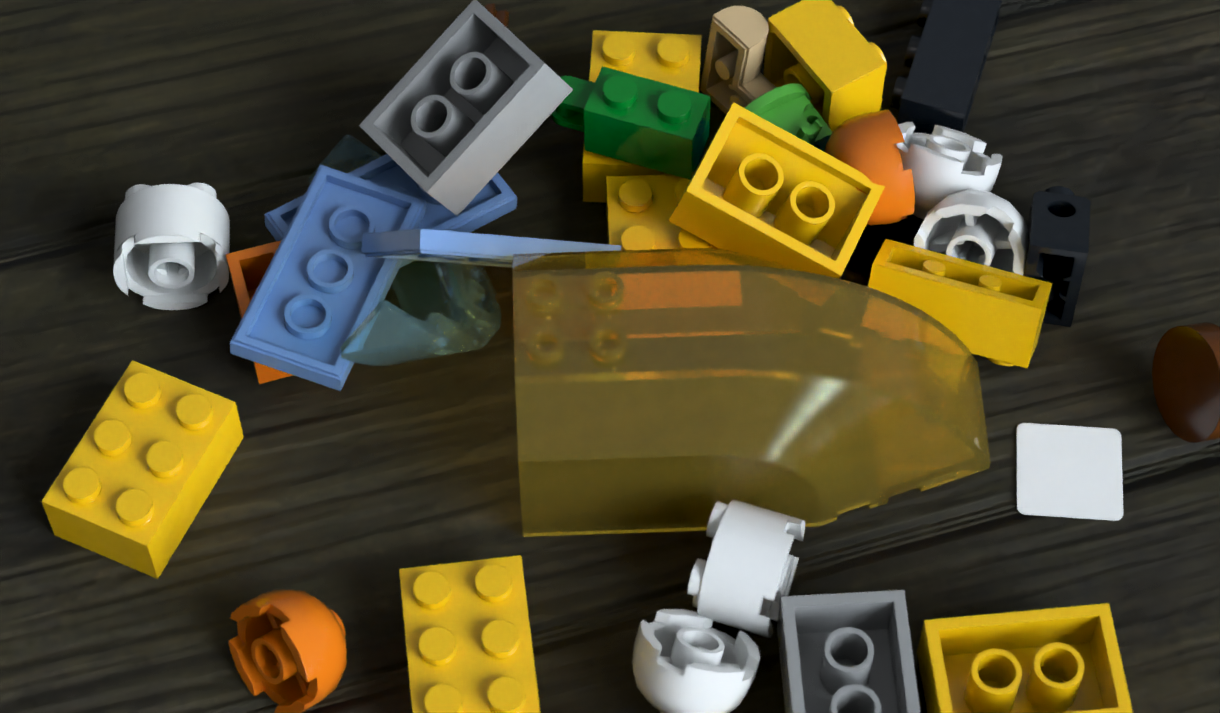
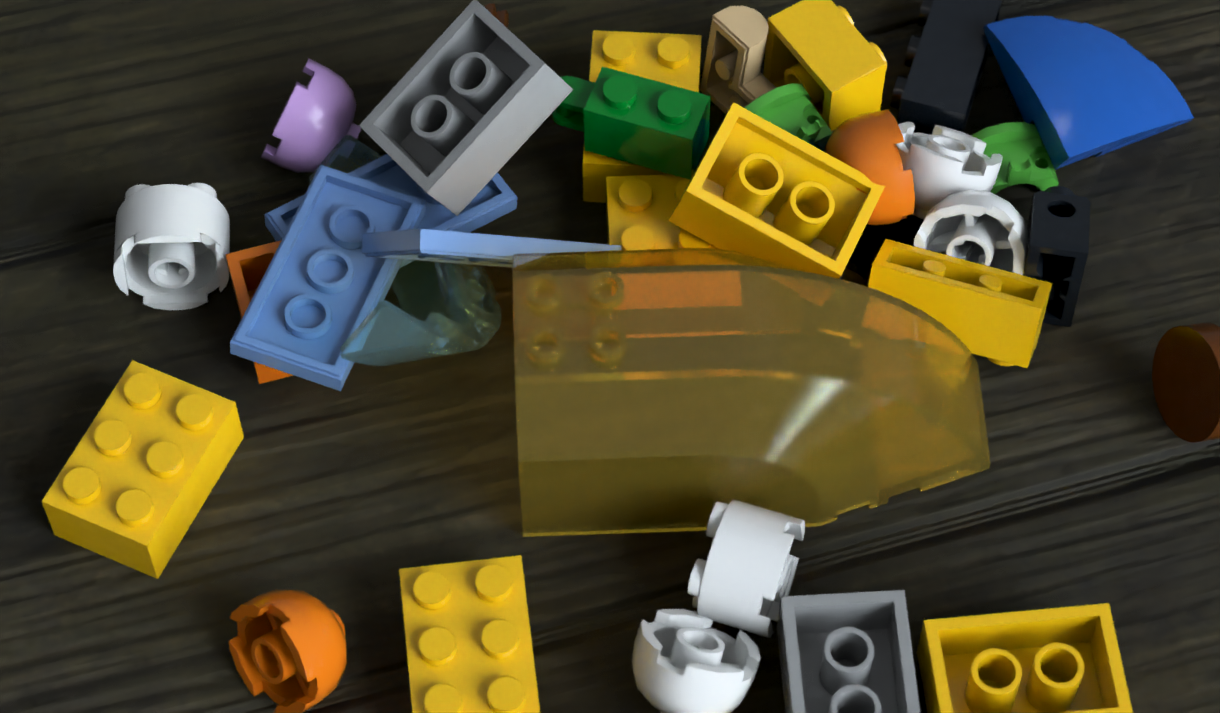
(313, 120): none -> lavender cylinder
(1023, 155): none -> bright green piece
(1069, 471): white sticker -> none
(1083, 86): none -> blue brick

